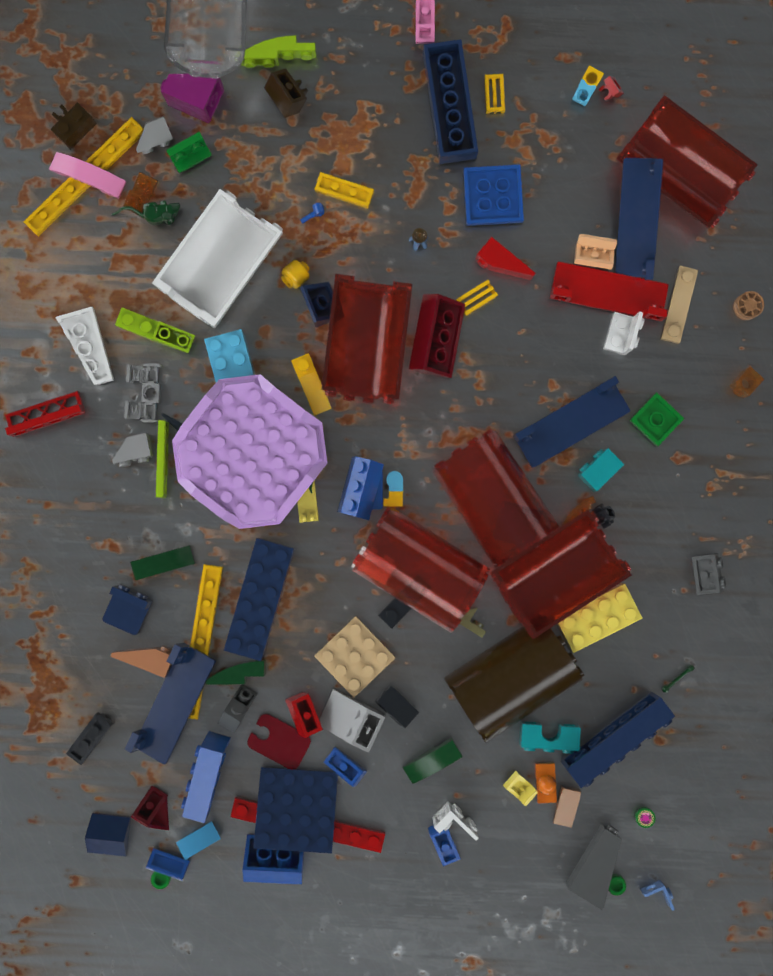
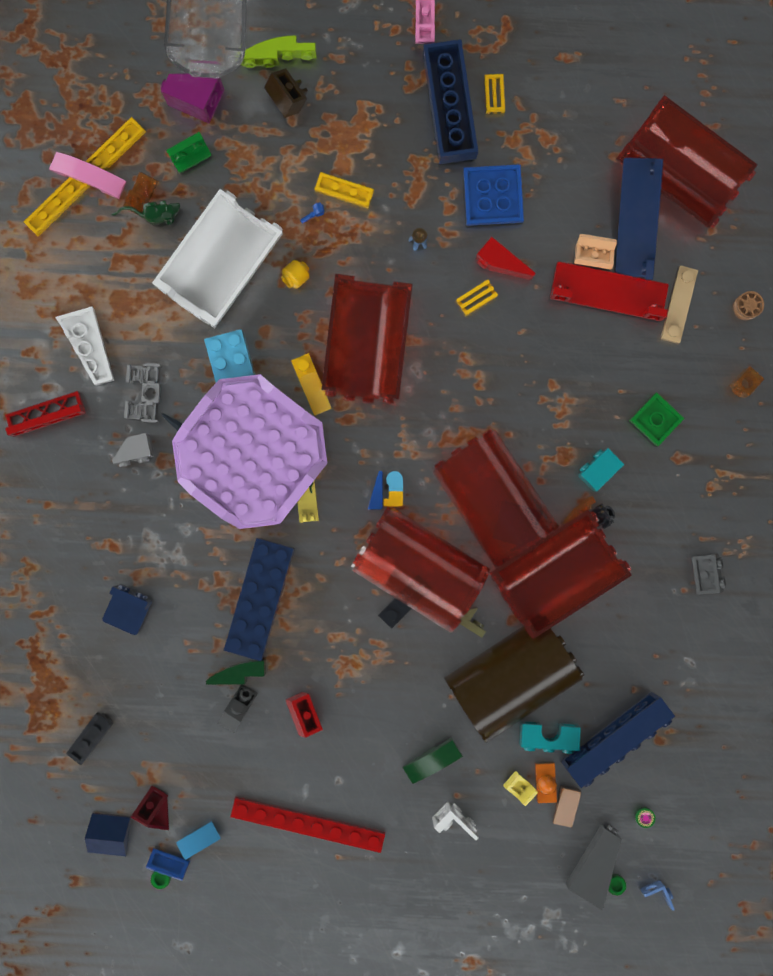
(72, 125): dark brown brick -> none
(148, 659): nougat slope -> none
(154, 330): lime slope -> none
(155, 133): light grey slope -> none
(162, 459): lime tile -> none
(162, 562): dark green slope -> none
(173, 703): dark blue bracket -> none
(205, 616): yellow tile -> none
(205, 776): wedge -> none
(272, 865): blue slope -> none
(283, 743): dark red piece -> none
(296, 810): dark blue plate -> none
(319, 301): dark blue slope -> none
(345, 767): blue slope -> none
(351, 720): light grey slope -> none
(354, 656): tan plate -> none
(360, 487): blue slope -> none
(396, 707): black hinge -> none
(437, 335): dark red slope -> none
(444, 846): blue slope -> none
(572, 423): dark blue bracket -> none
(587, 85): leg -> none
(599, 618): light yellow brick -> none
(613, 88): red tile -> none
(623, 333): white bracket -> none
(665, 689): dark green hinge -> none

